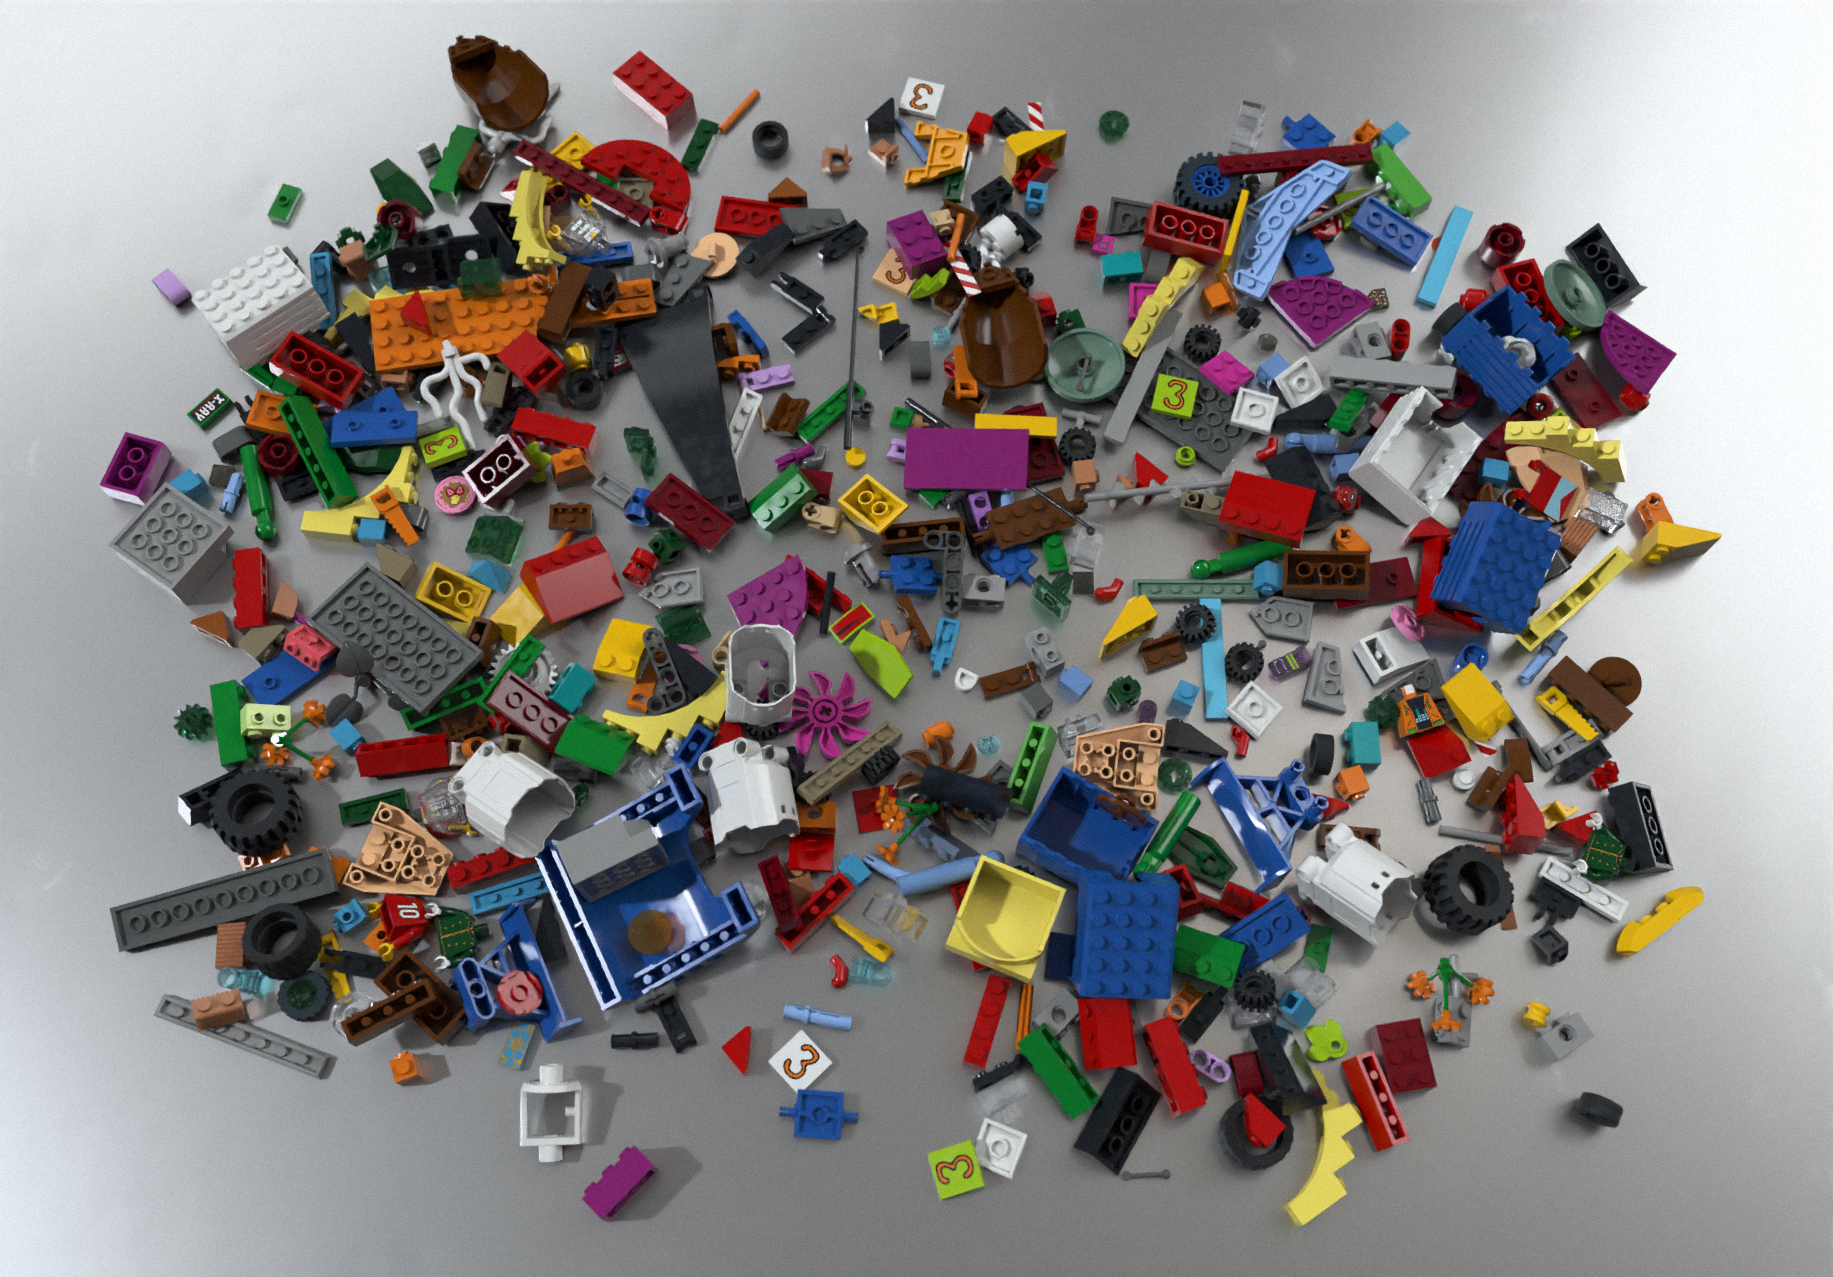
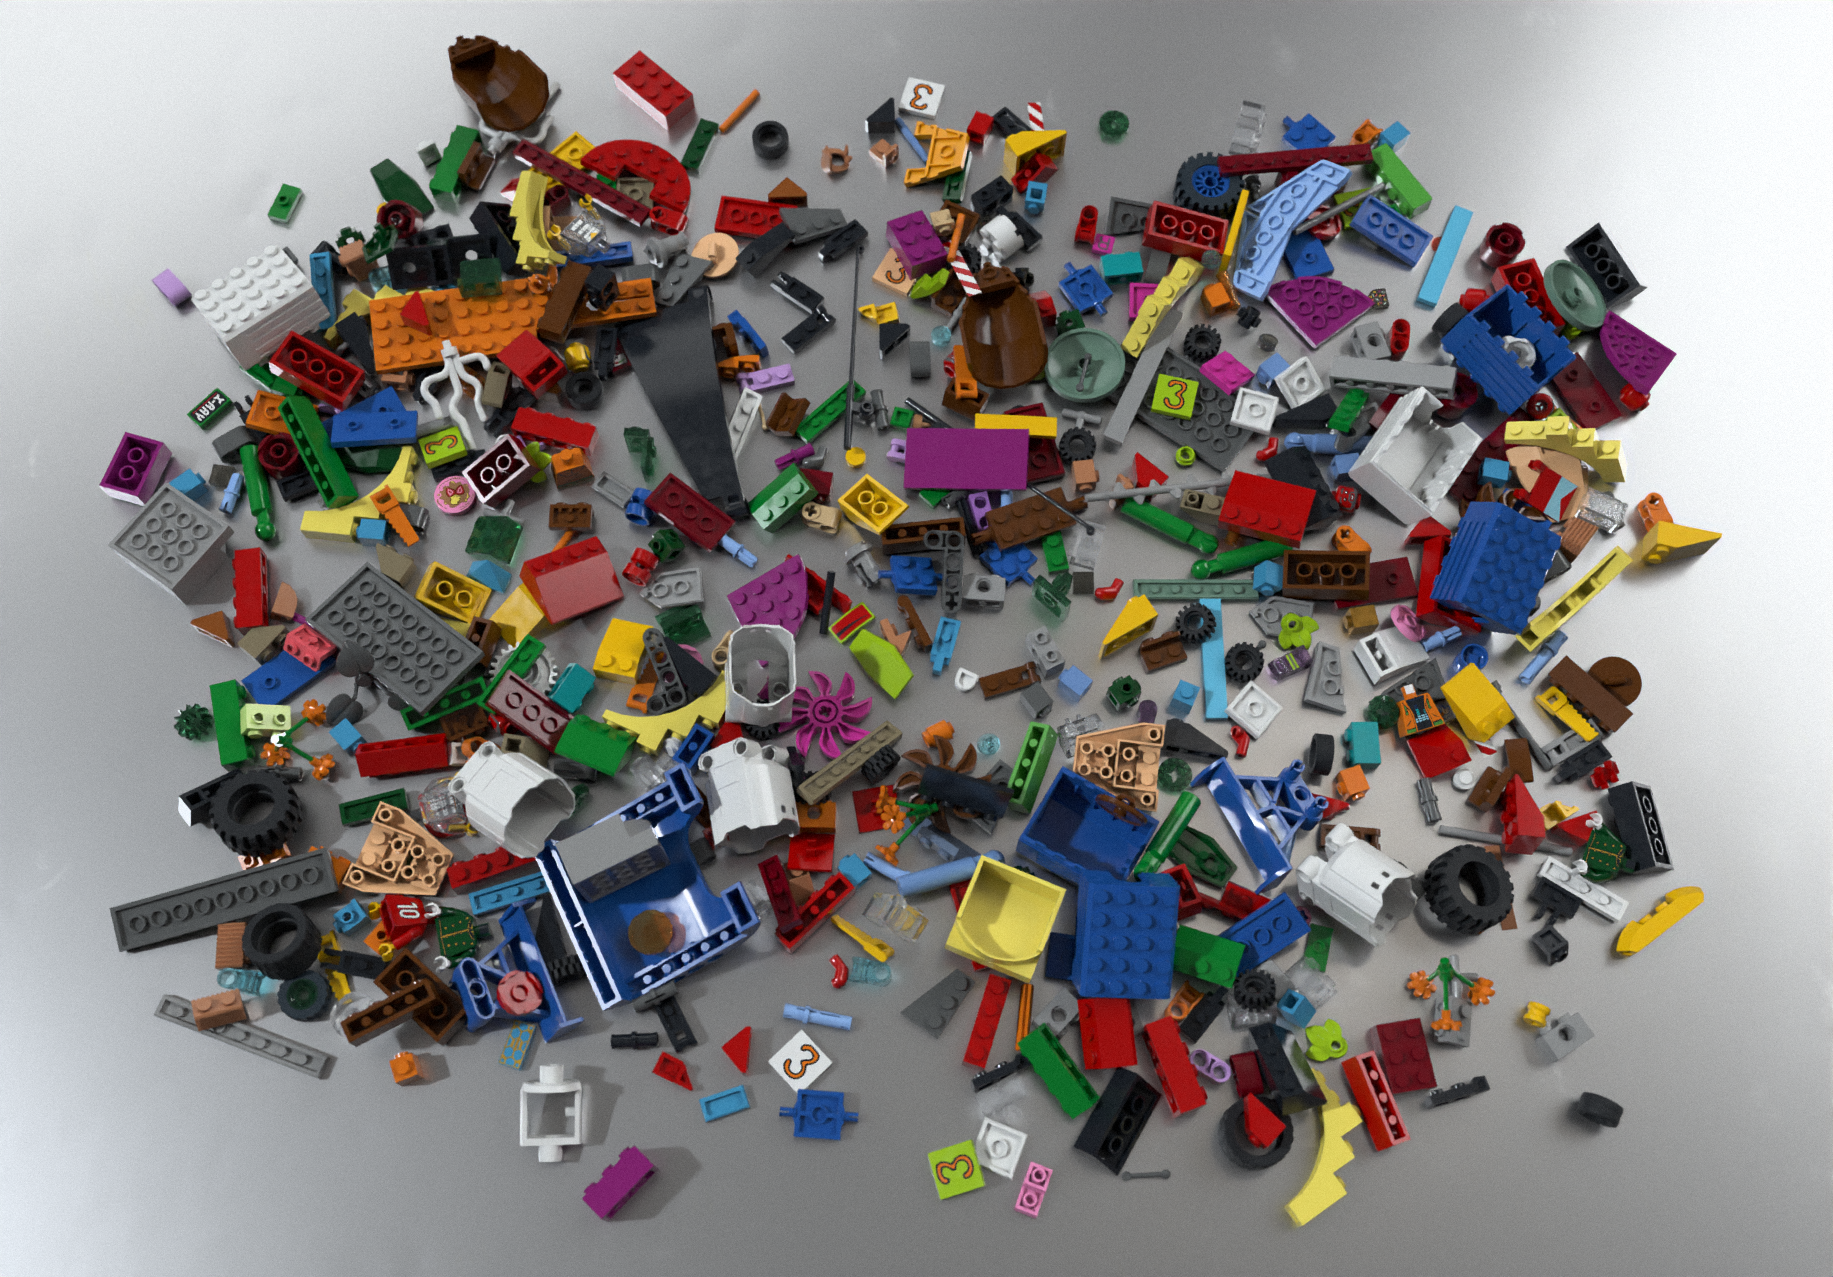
(565, 970): none -> black tyre
(672, 1070): none -> red slope
(724, 1103): none -> dark azure tile
(738, 551): none -> light blue axle
(880, 410): none -> dark grey pin
(940, 1003): none -> dark grey wing
(1033, 1190): none -> bright pink slope
(1085, 289): none -> blue plate
(1170, 525): none -> green piece
(1211, 260): none -> clear light blue tile
(1299, 633): none -> lime plate
(1361, 619): none -> pearl gold brick
(1441, 638): none -> light blue axle
(1458, 1092): none -> black hinge

